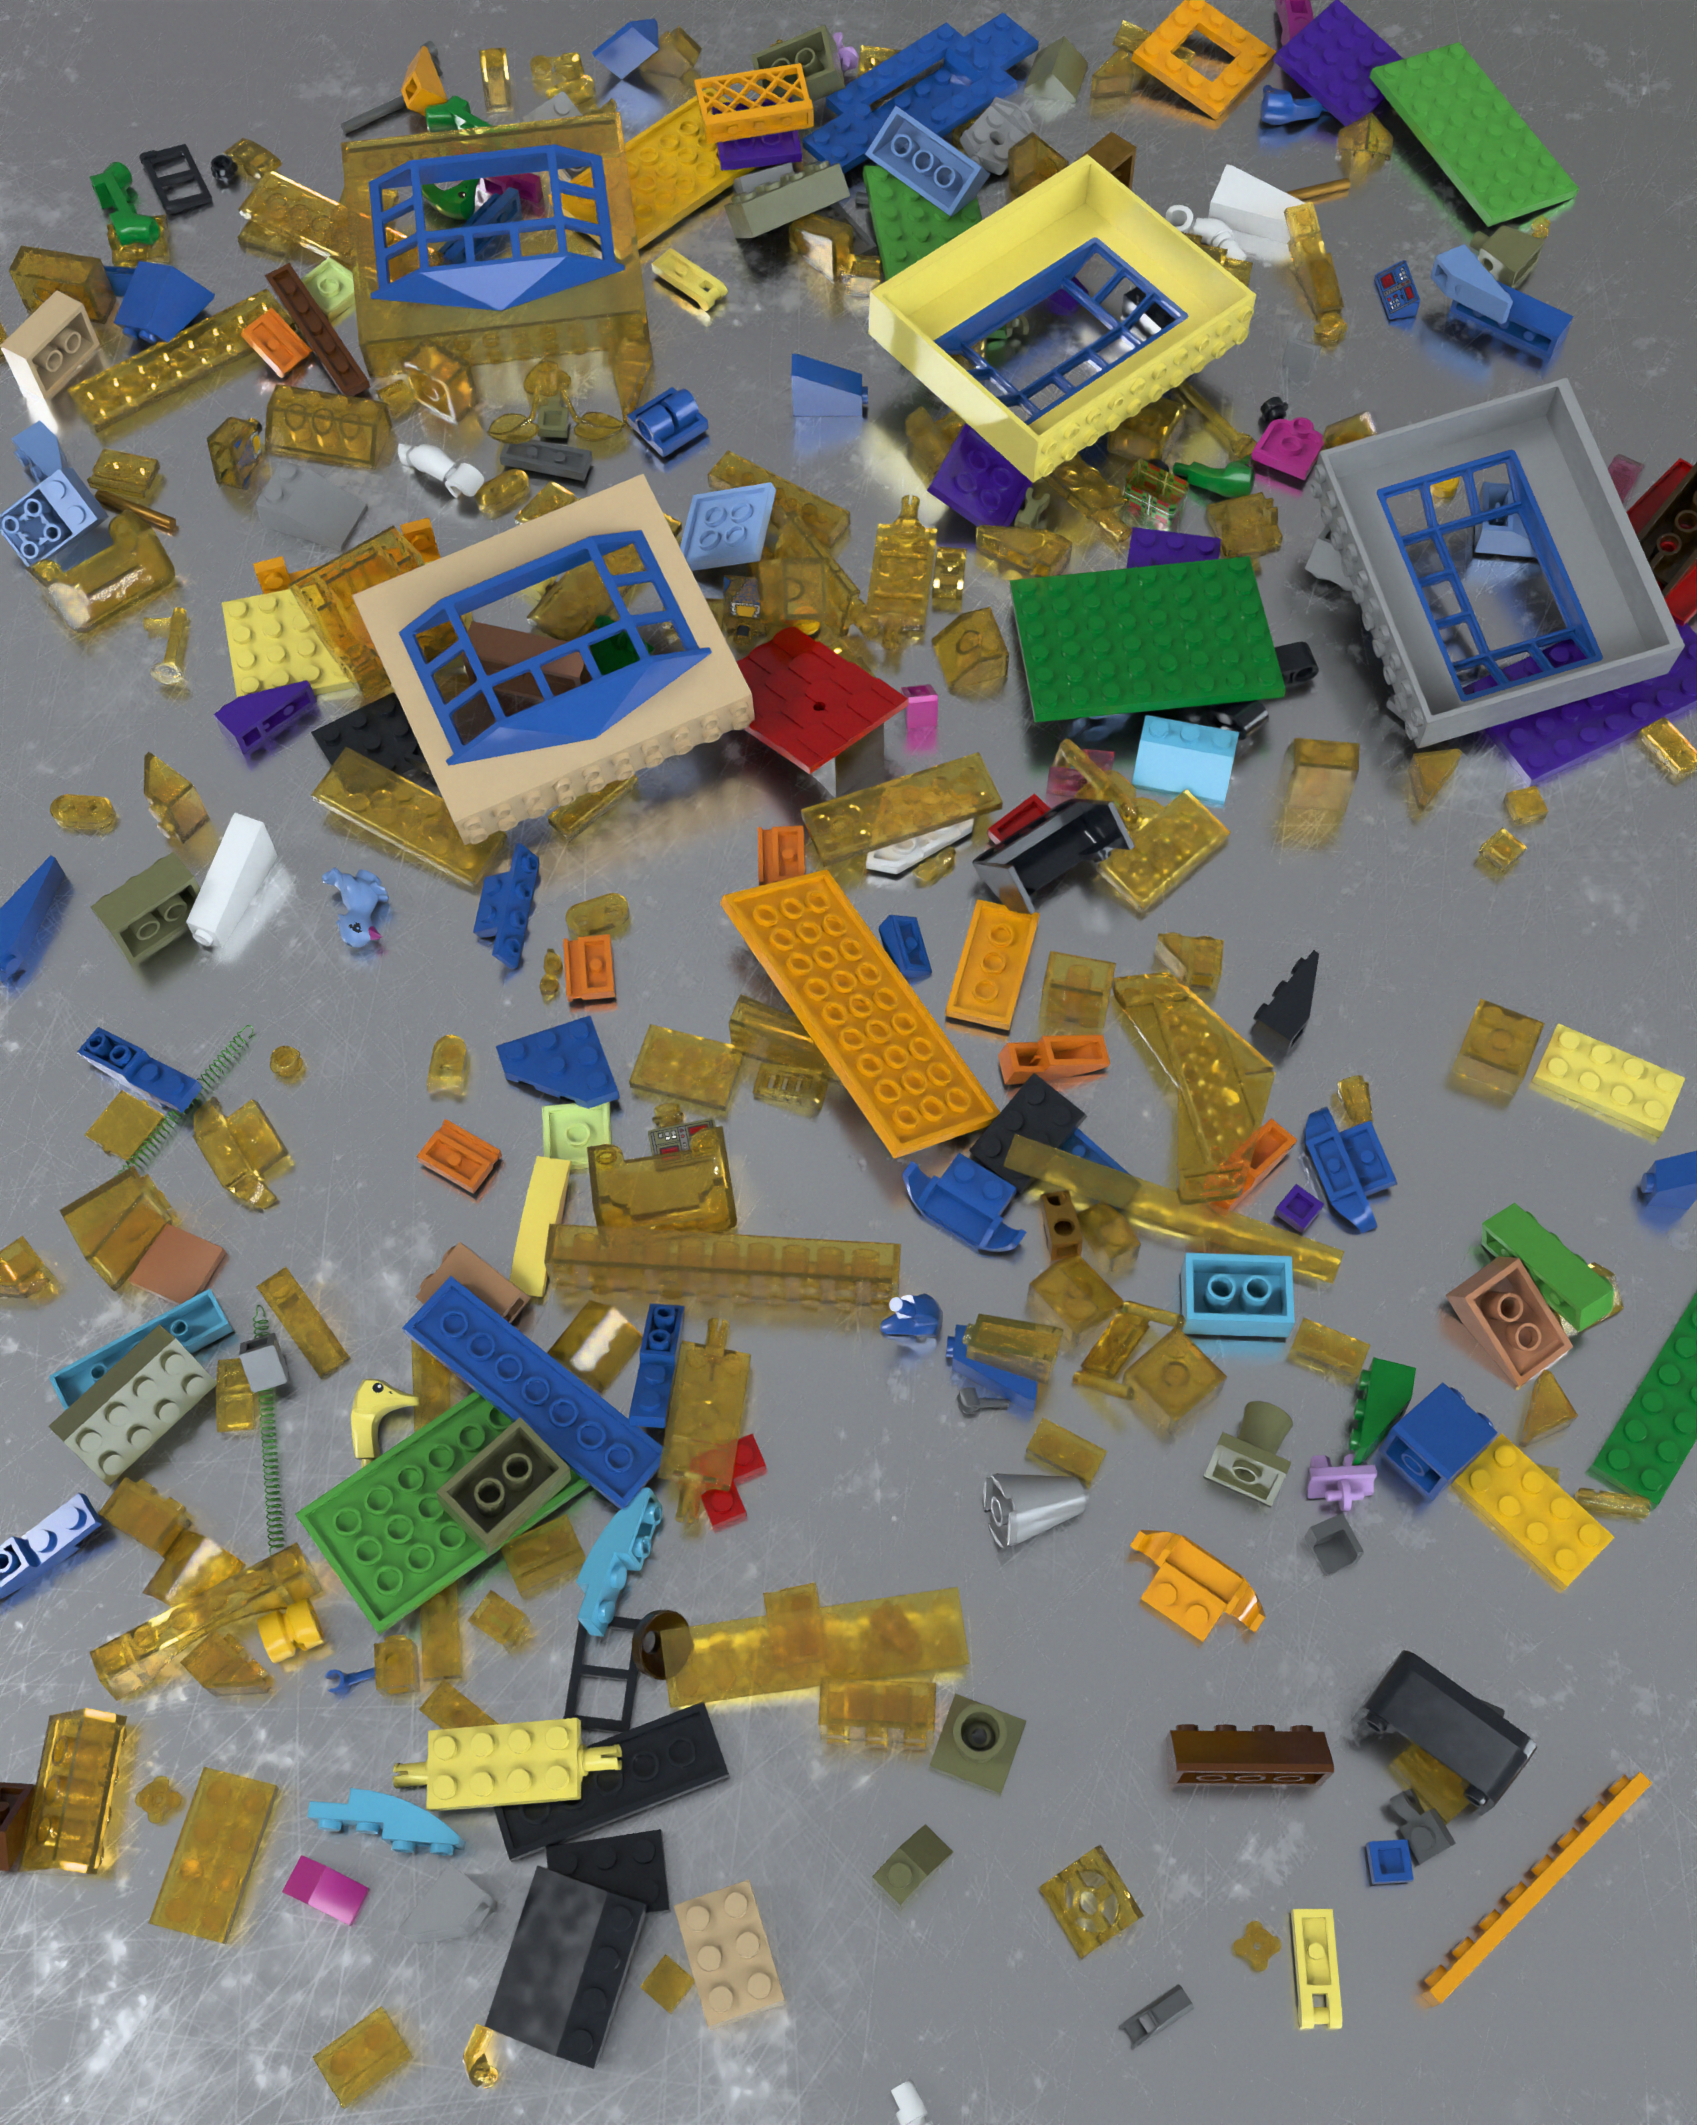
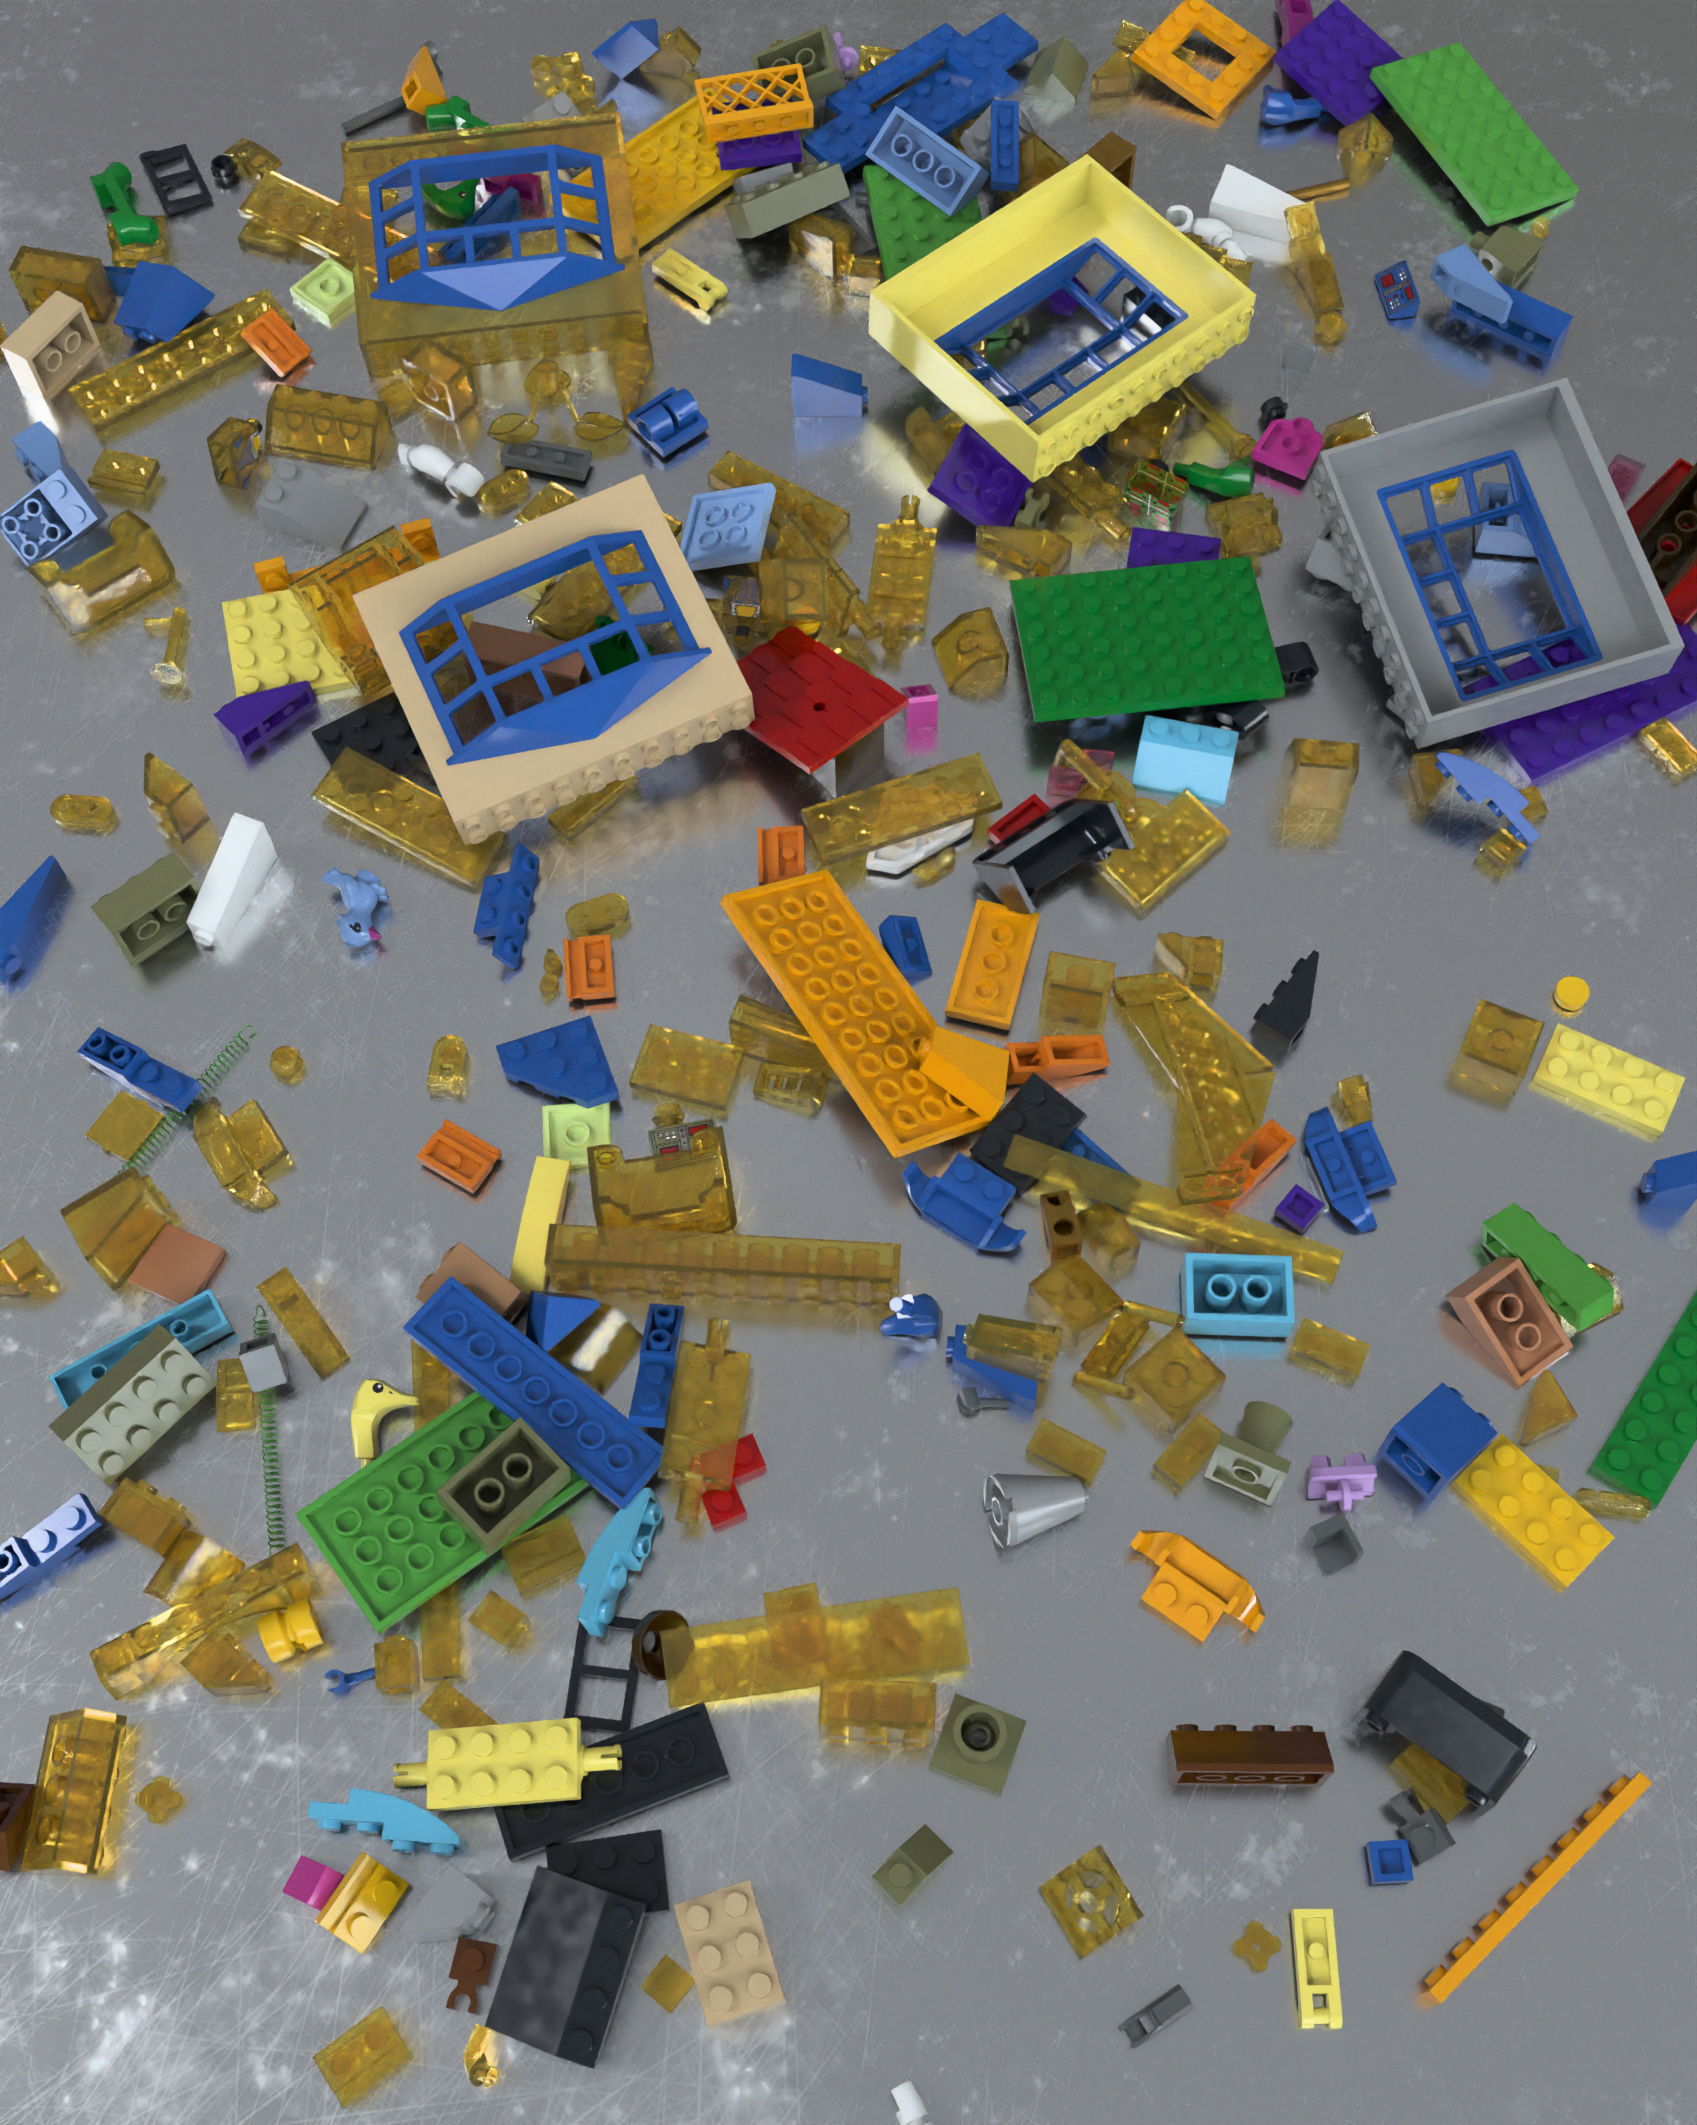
(141, 511): pearl gold bar -> none
(214, 1855): clear yellow plate -> none
(317, 331): reddish brown plate -> none
(362, 1902): none -> yellow plate
(472, 1967): none -> reddish brown plate
(496, 80): clear yellow slope -> none
(553, 418): olive plate -> none
(555, 1316): none -> blue slope
(949, 573): clear yellow slope -> none
(966, 1069): none -> light orange slope
(1004, 145): none -> blue plate
(1188, 1451): none -> clear yellow plate
(1385, 1399): green slope -> none
(1479, 783): none -> slope
(1571, 993): none -> yellow tile

